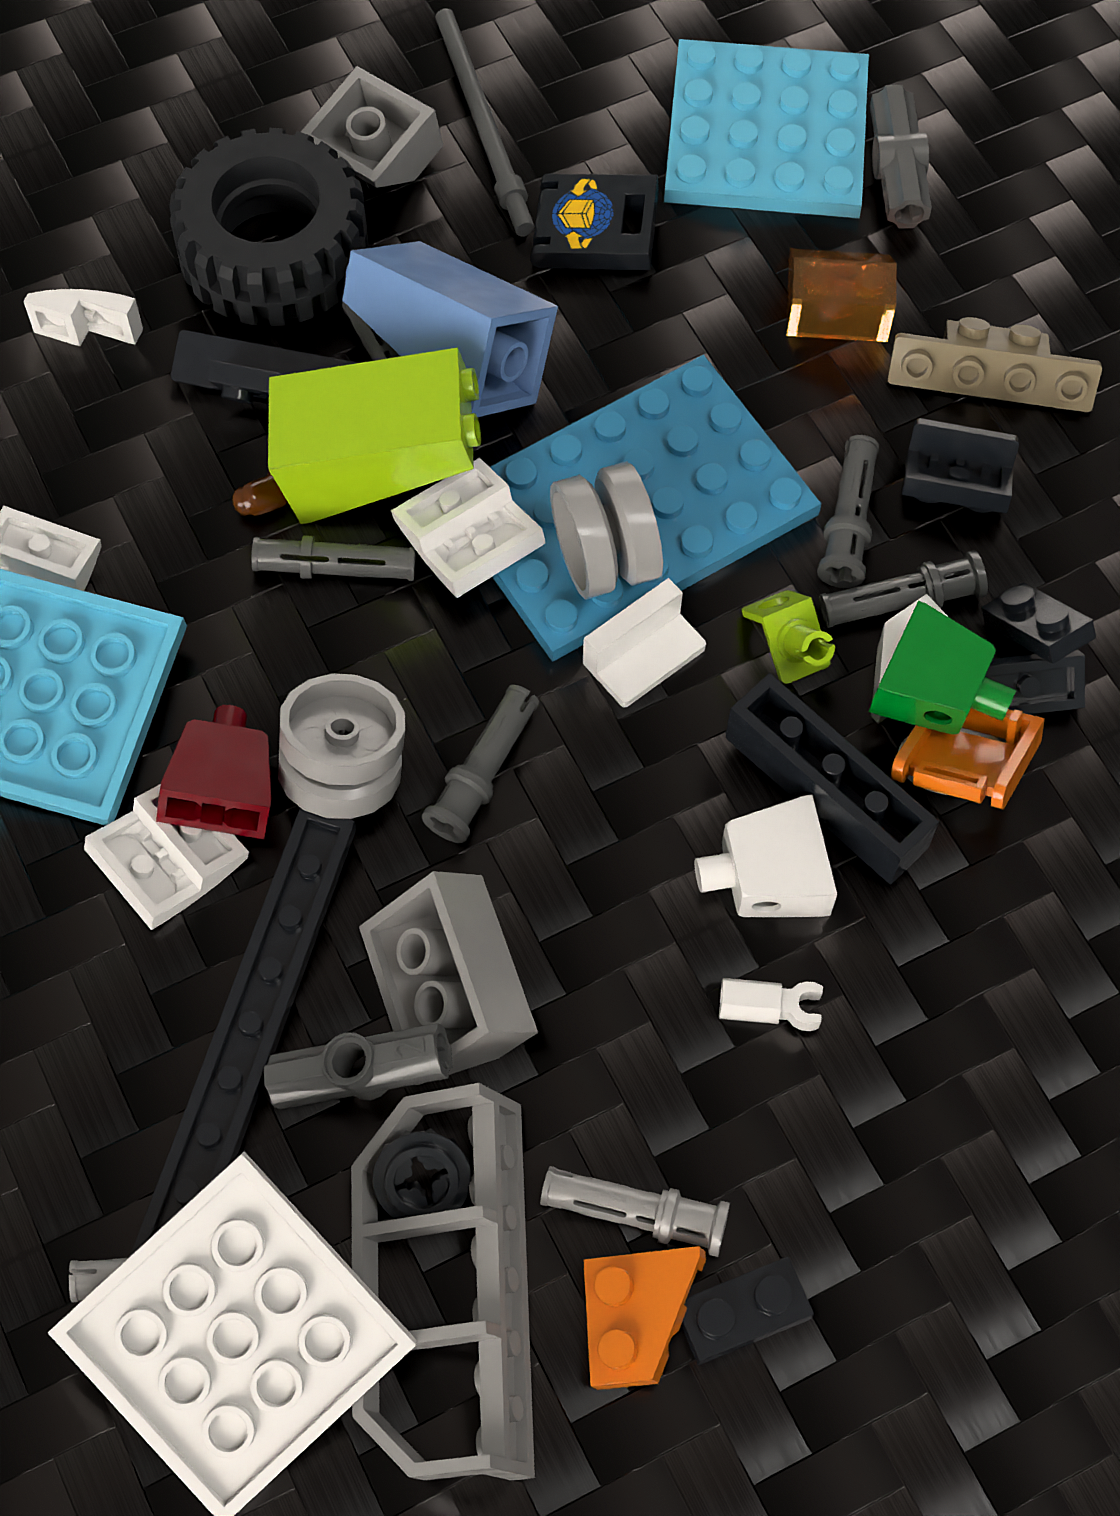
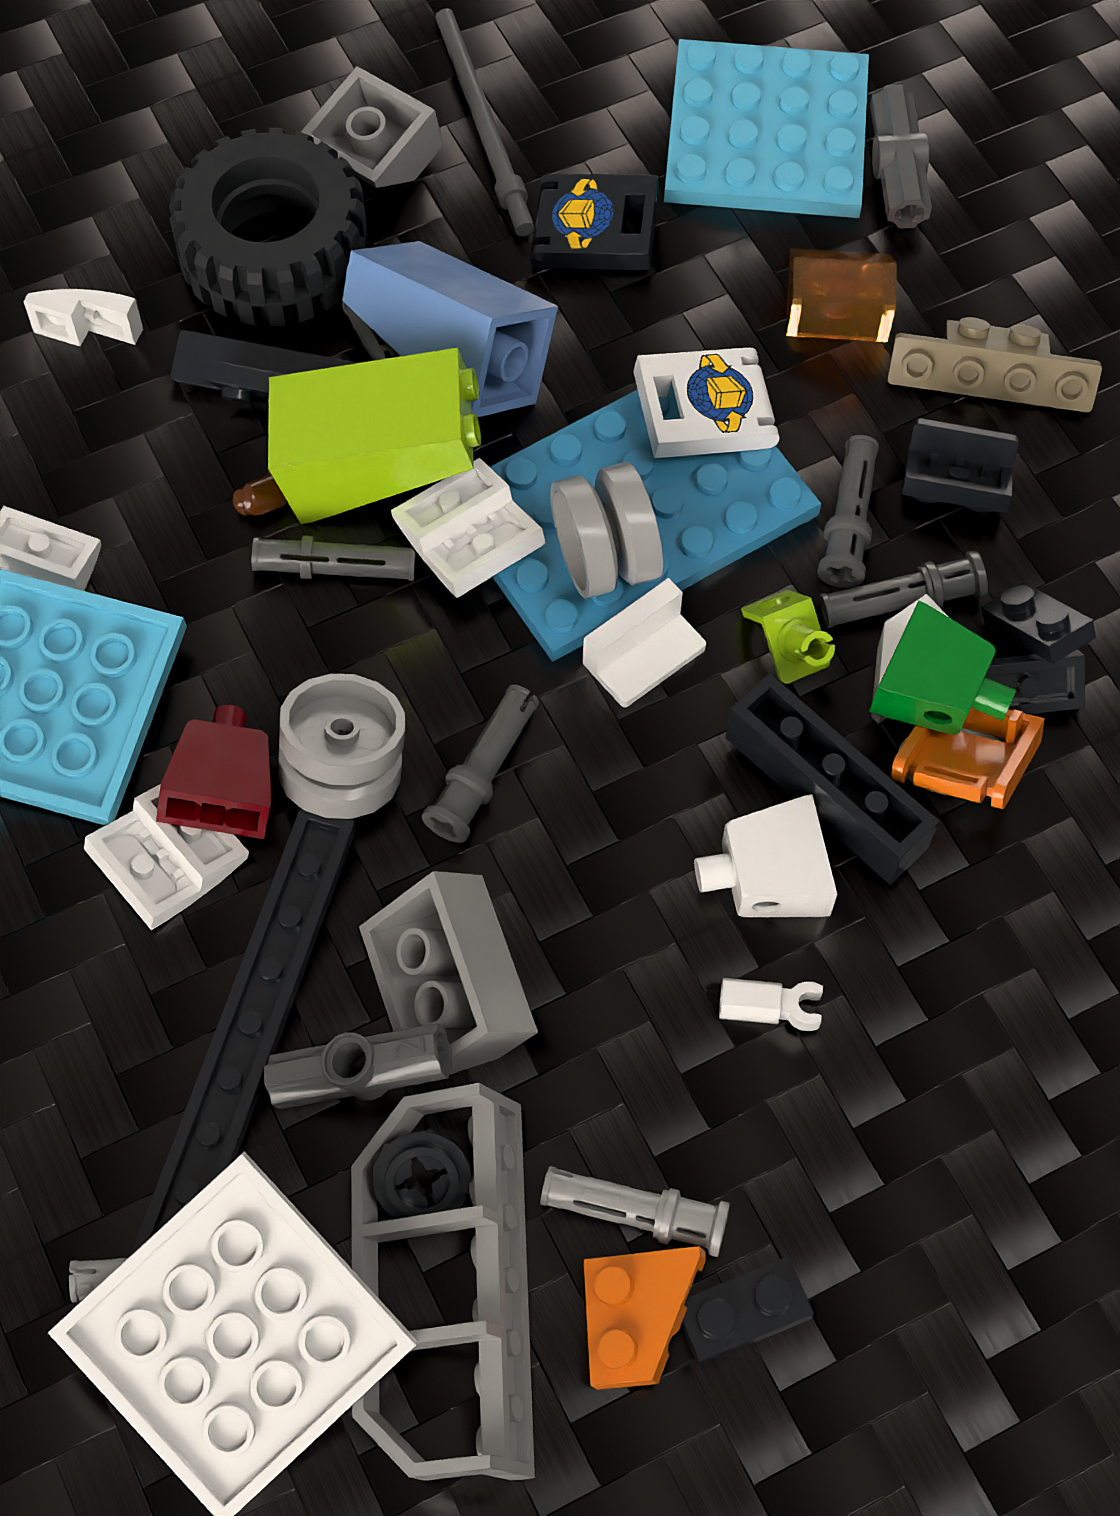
(718, 400): none -> white container

